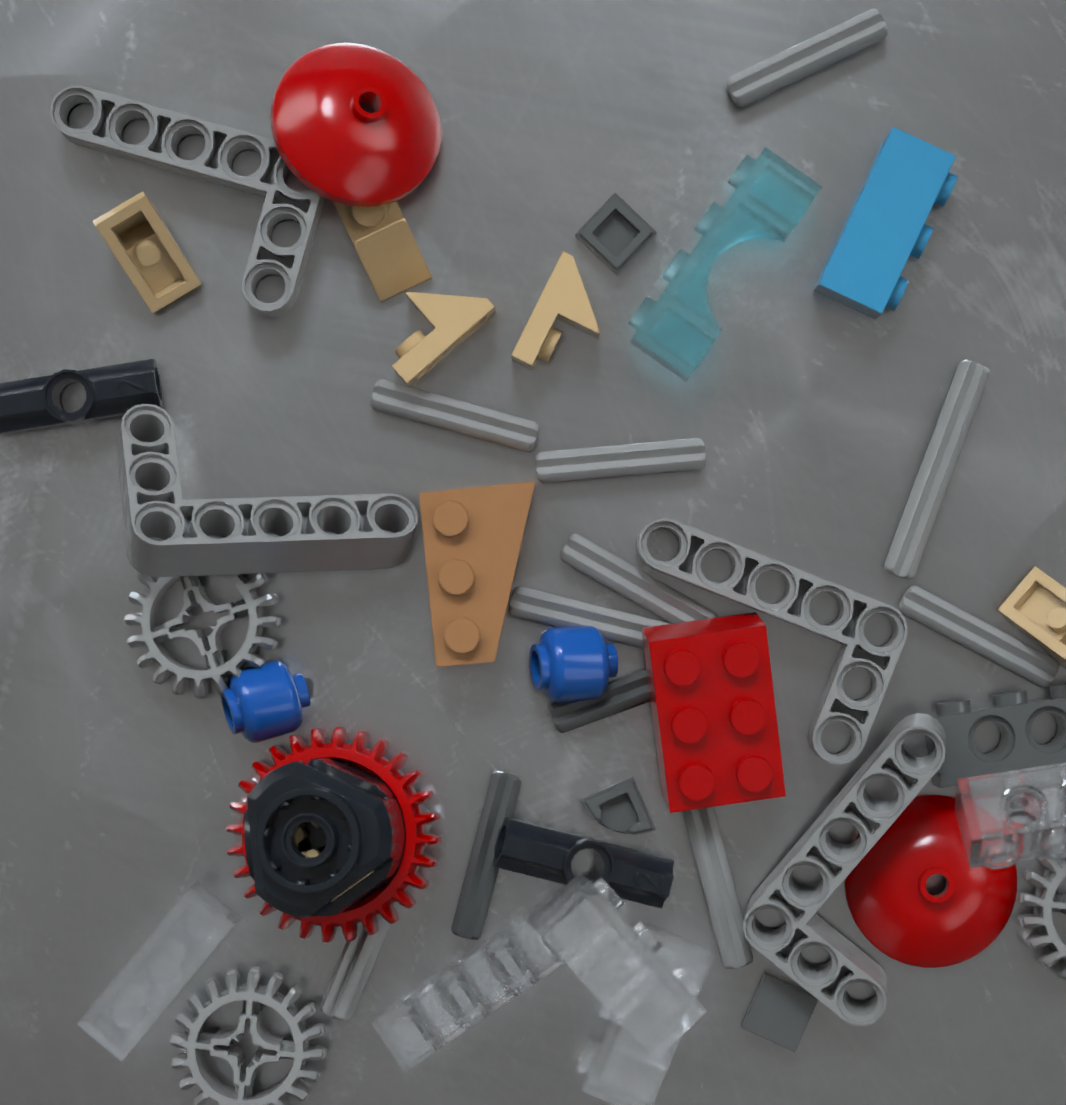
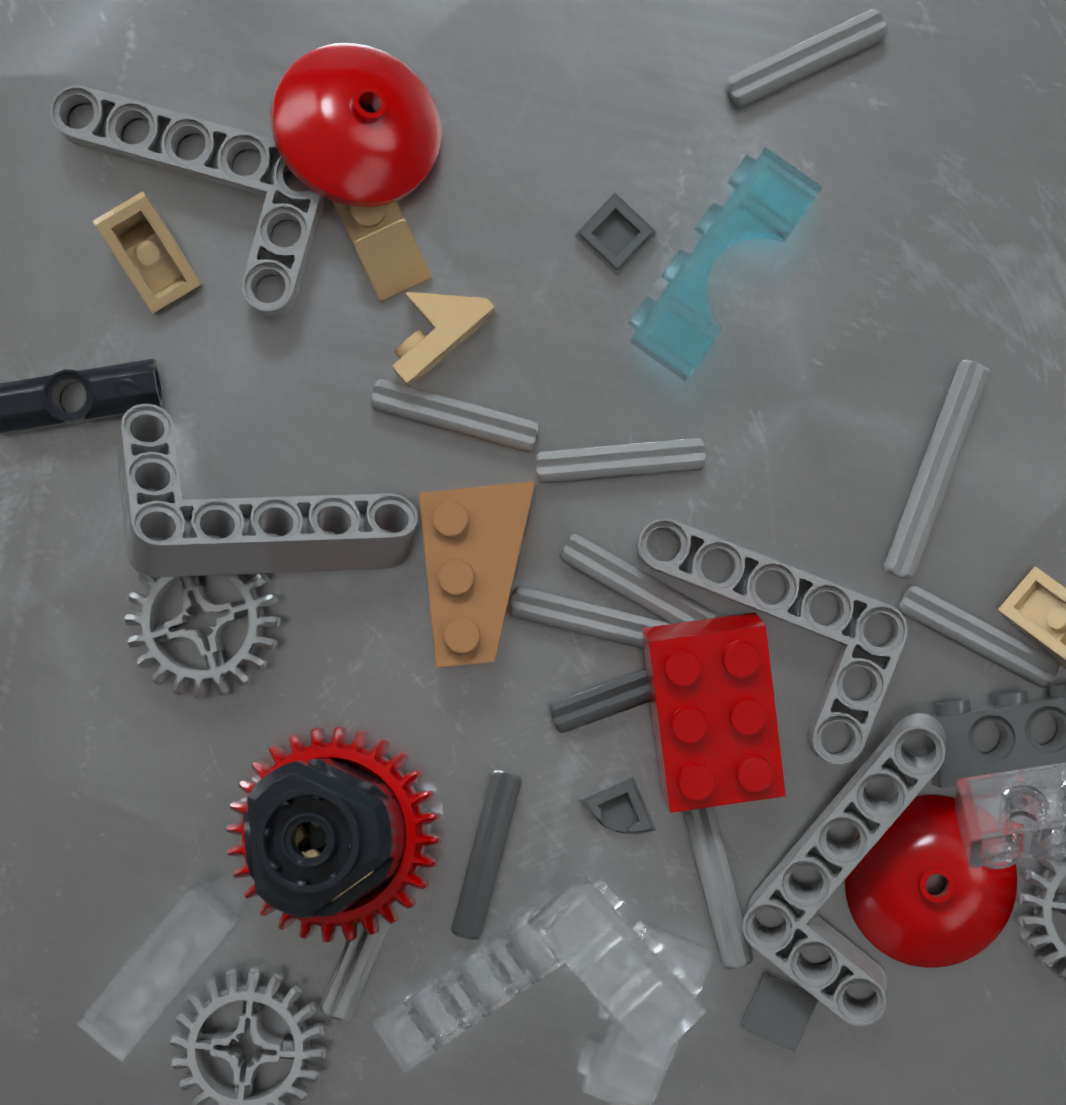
(265, 701): blue head -> none
(549, 854): black piece -> none
(563, 300): tan slope -> none
(572, 663): blue head -> none
(887, 224): dark azure brick -> none

